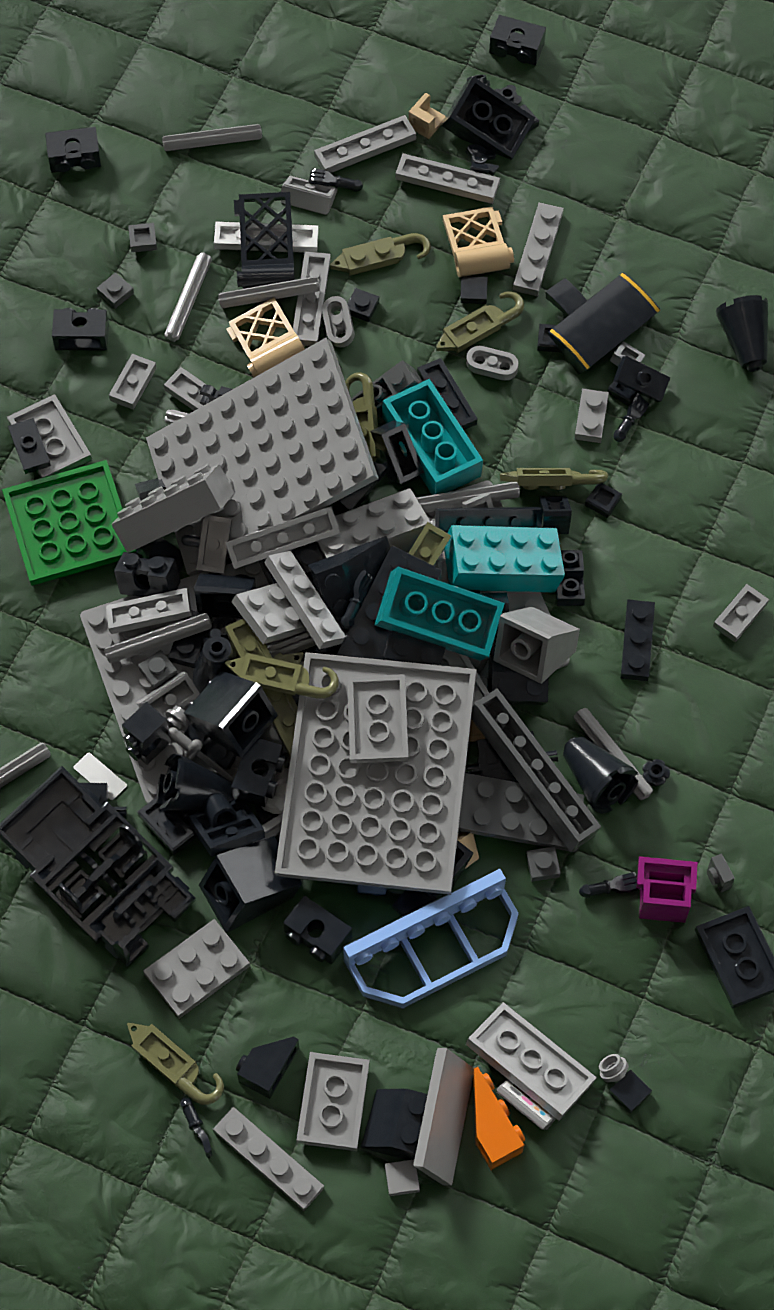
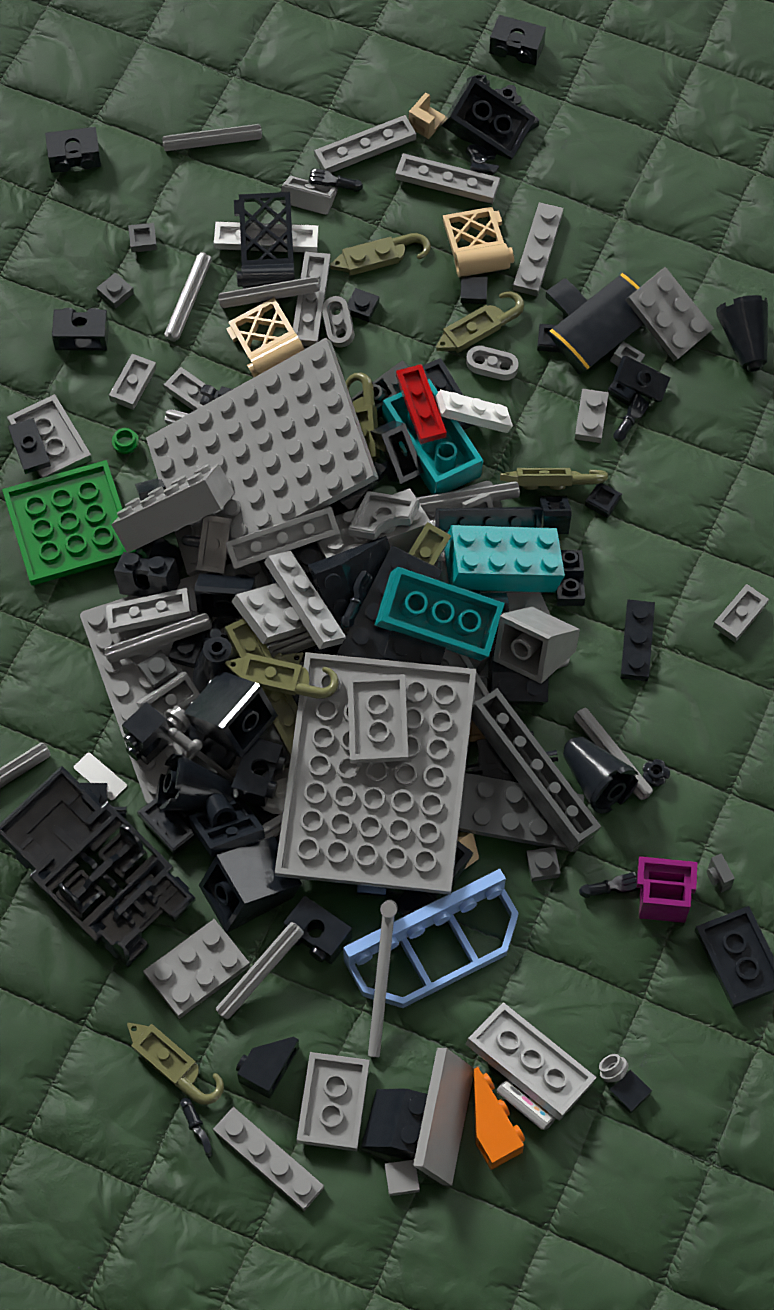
(125, 441): none -> green plate
(259, 970): none -> light grey axle
(380, 513): none -> light grey tile
(388, 910): none -> light grey bar
(421, 404): none -> red plate
(473, 411): none -> white plate
(669, 314): none -> light grey plate

